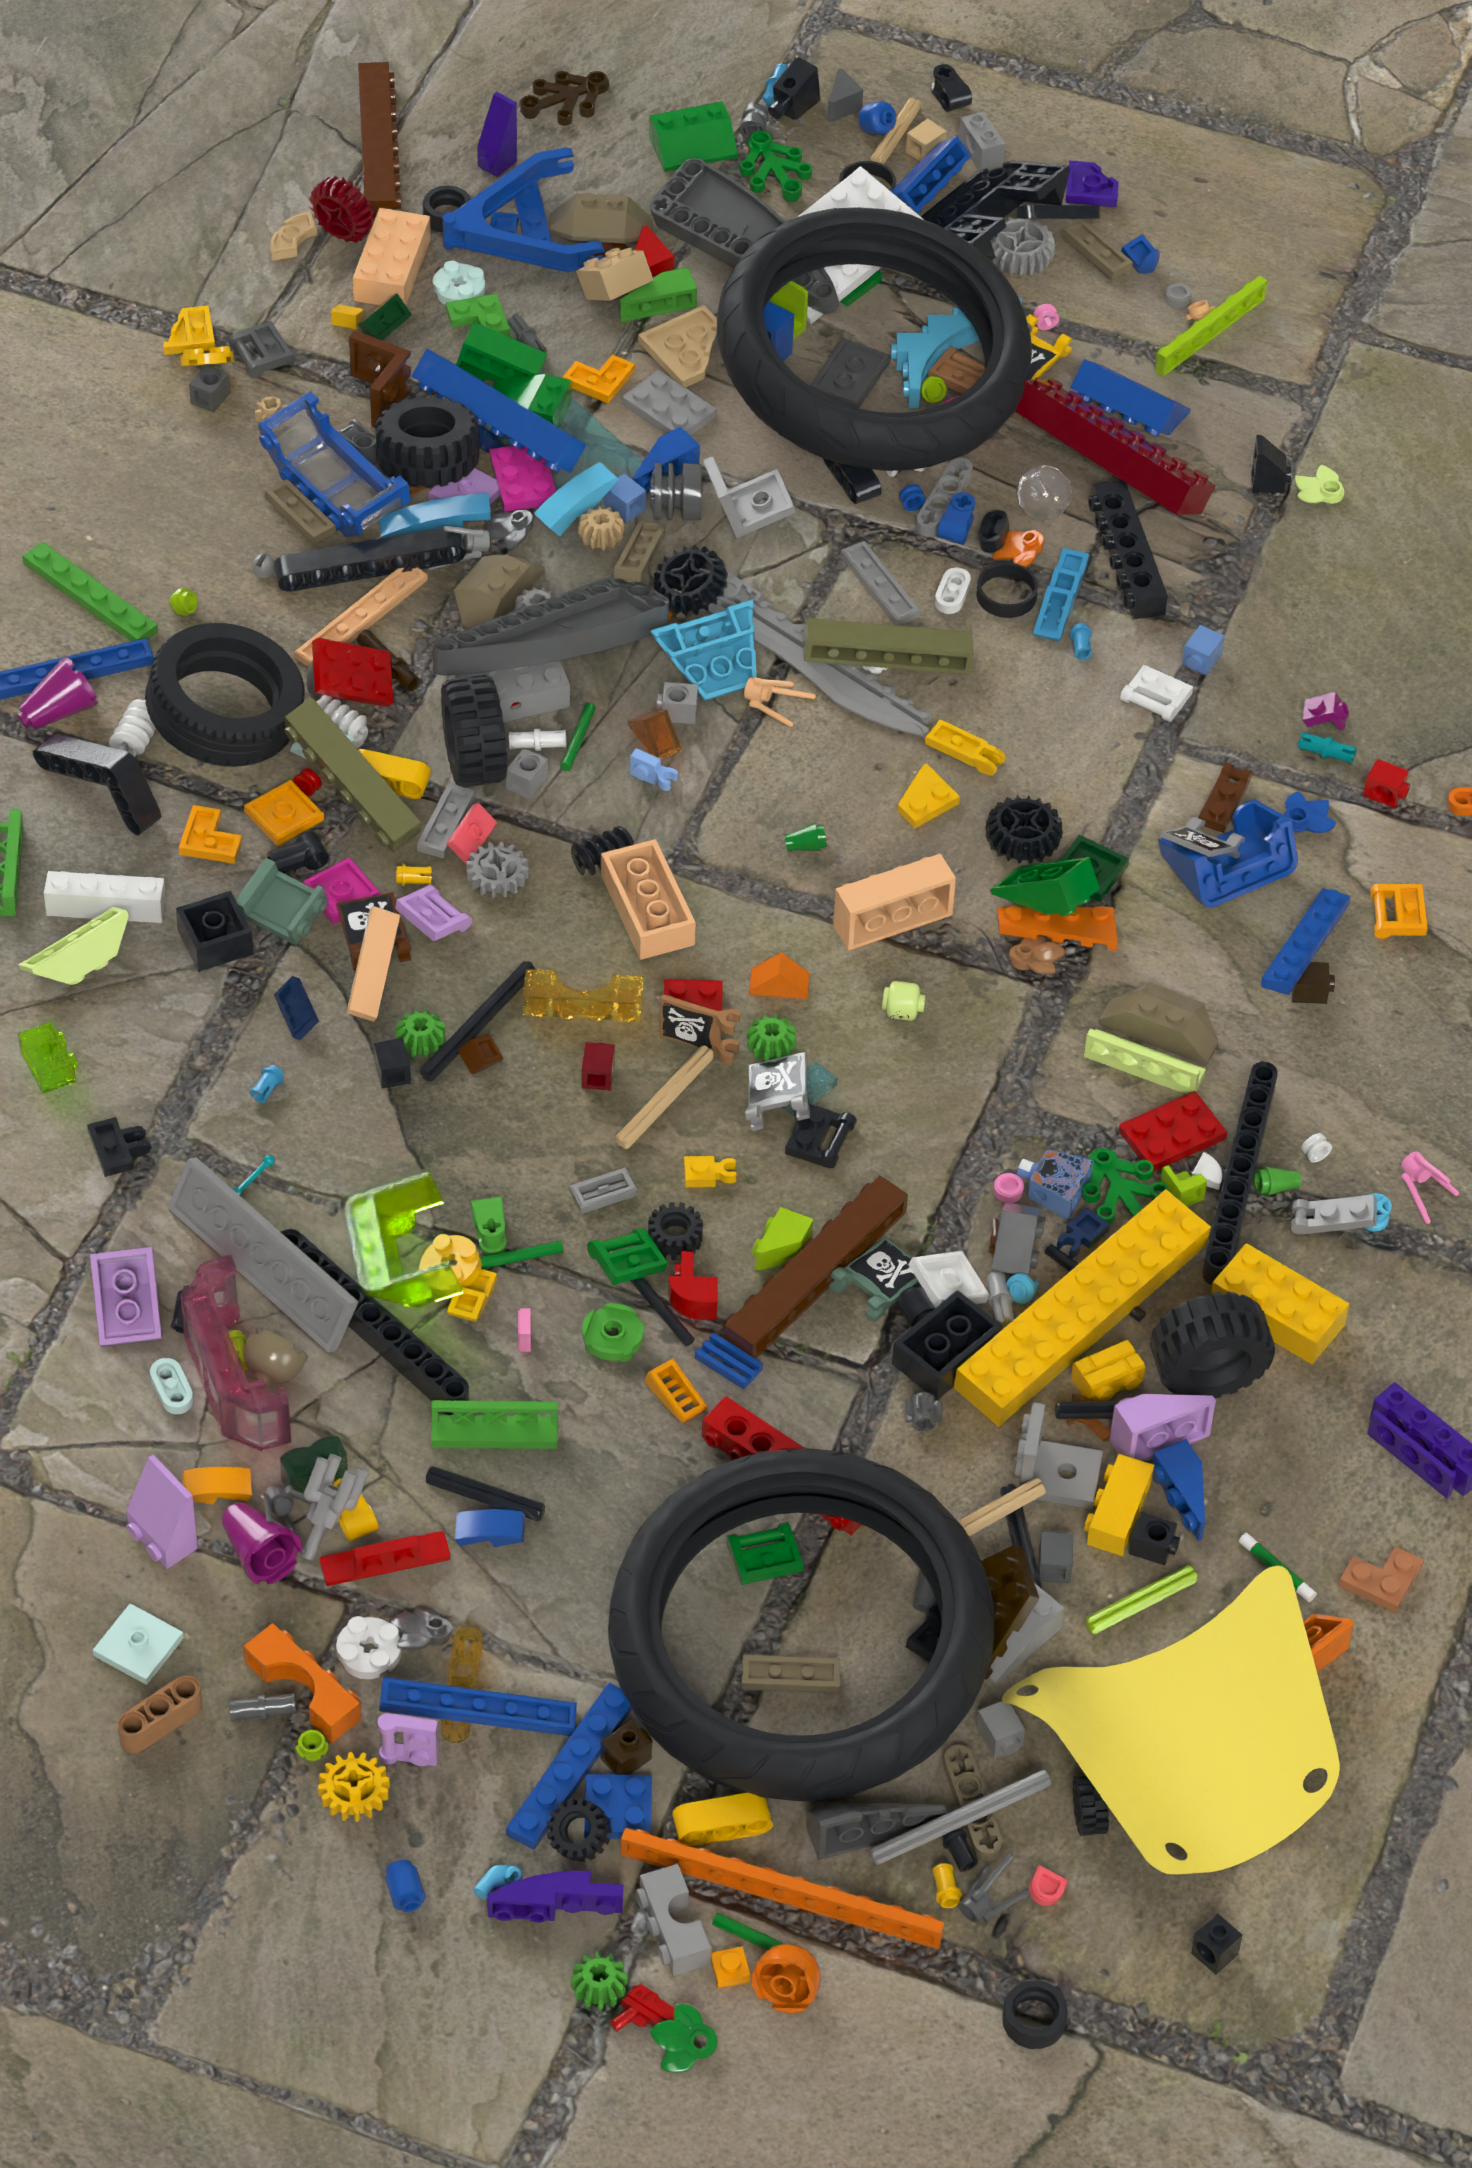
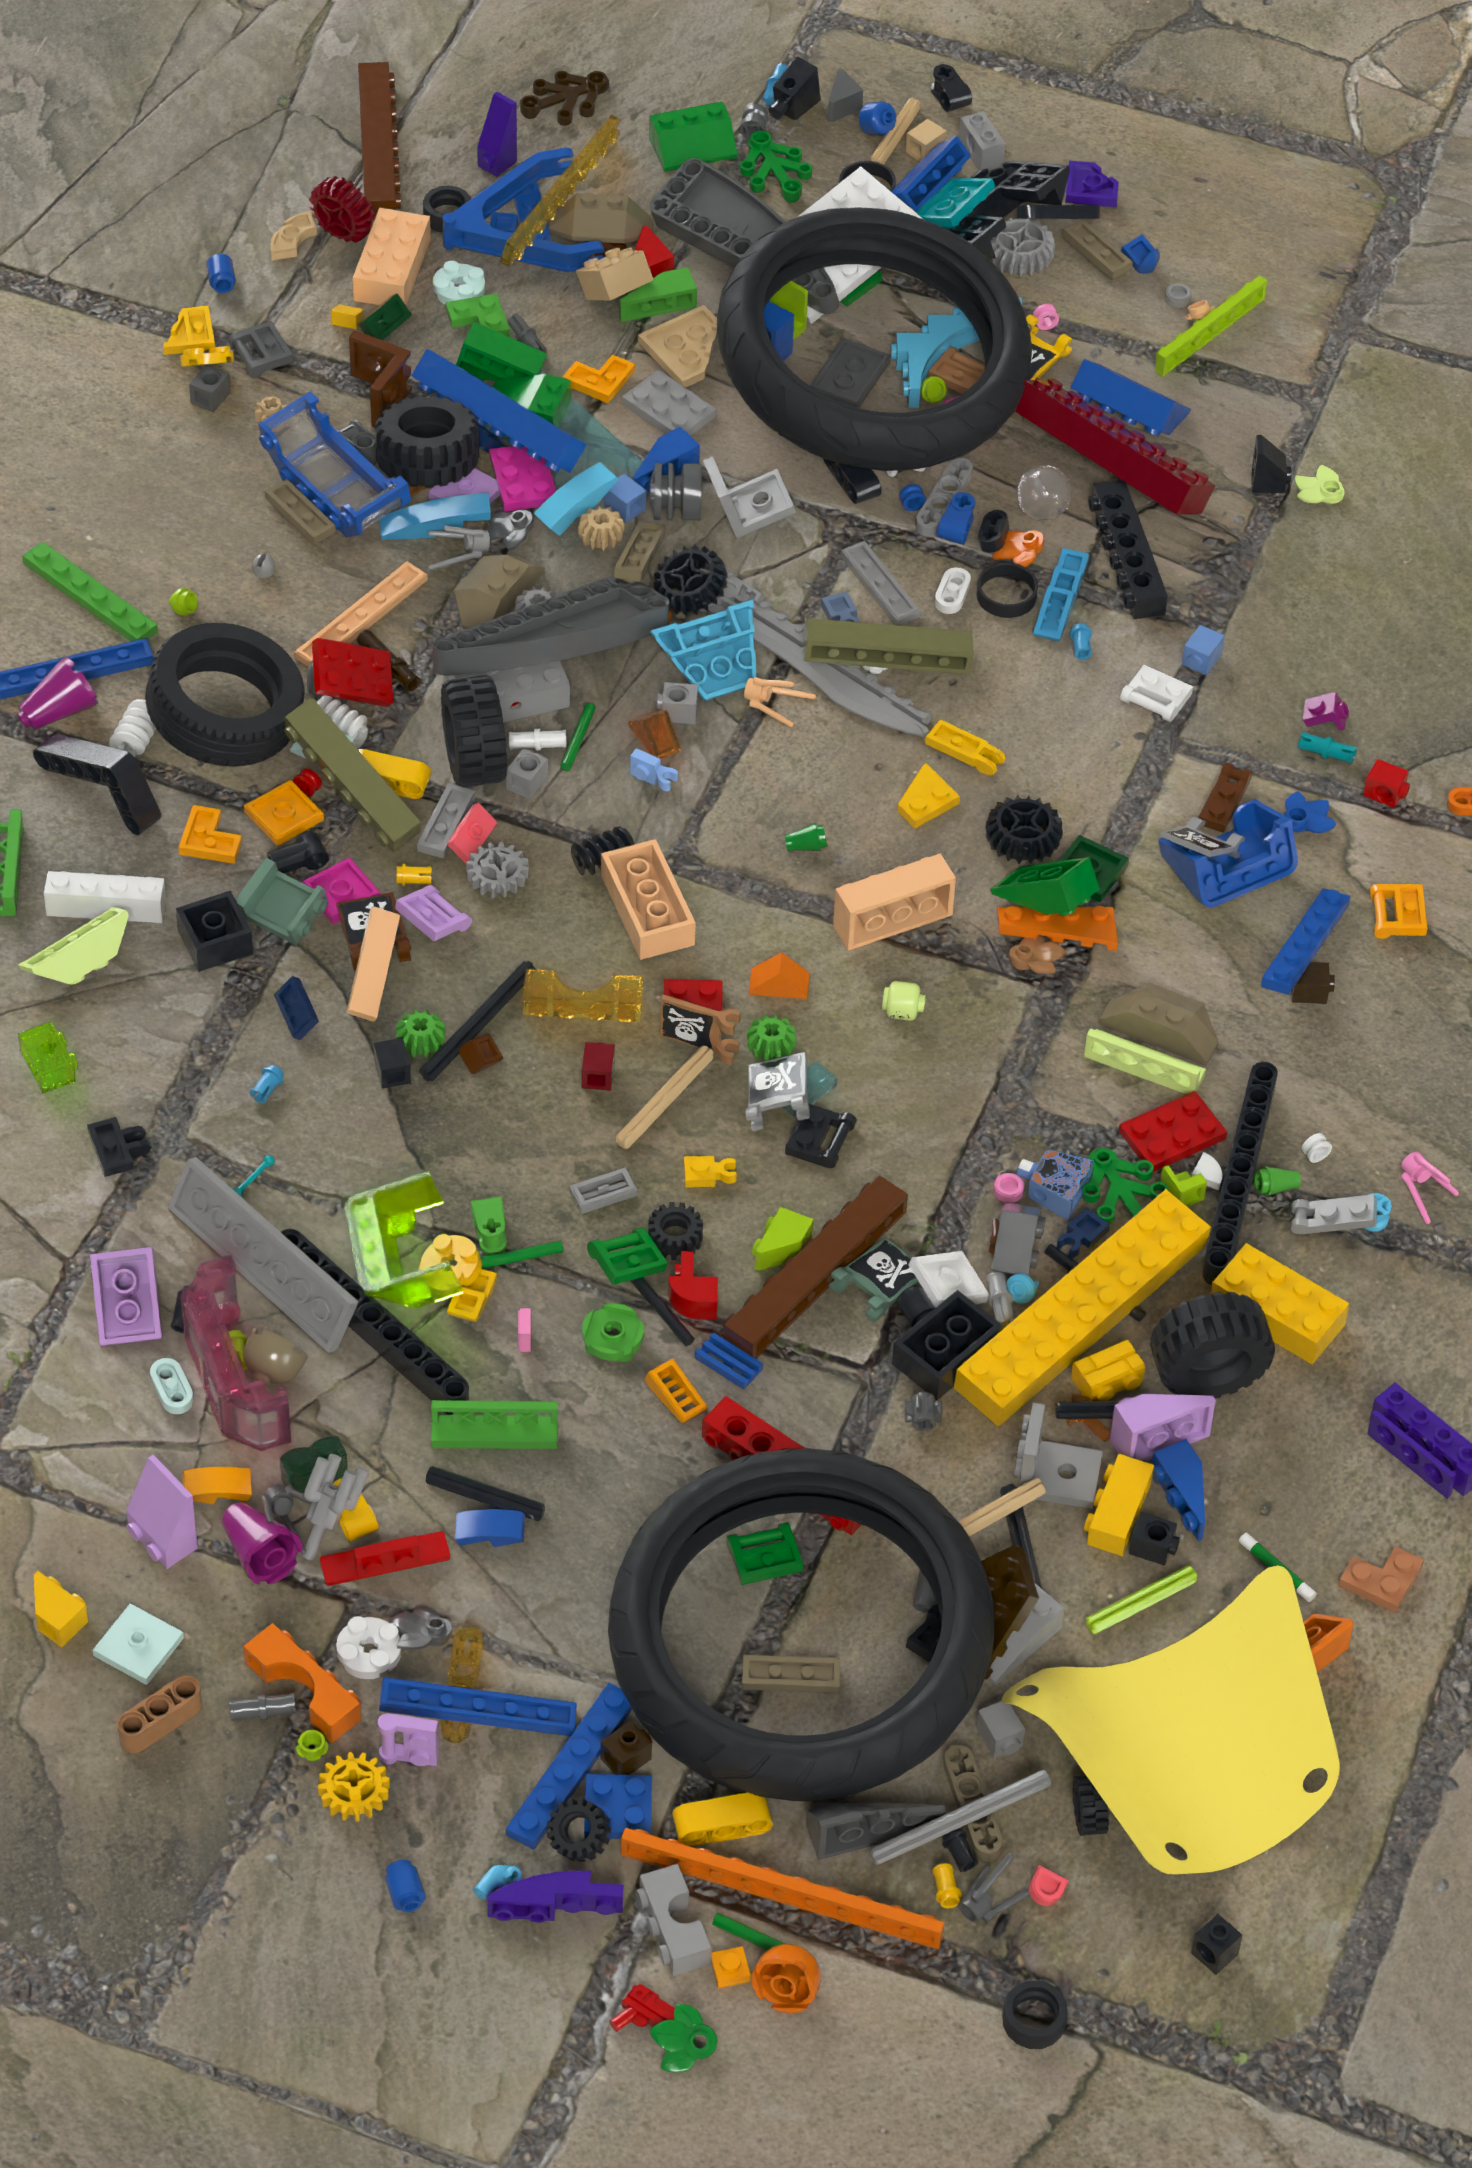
(57, 1611): none -> yellow slope
(221, 273): none -> blue brick
(368, 559): black beam -> none
(559, 192): none -> clear yellow plate
(611, 1983): bright green gear -> none
(839, 607): none -> sand blue plate
(955, 201): none -> teal plate
(1055, 1557): dark grey brick -> none

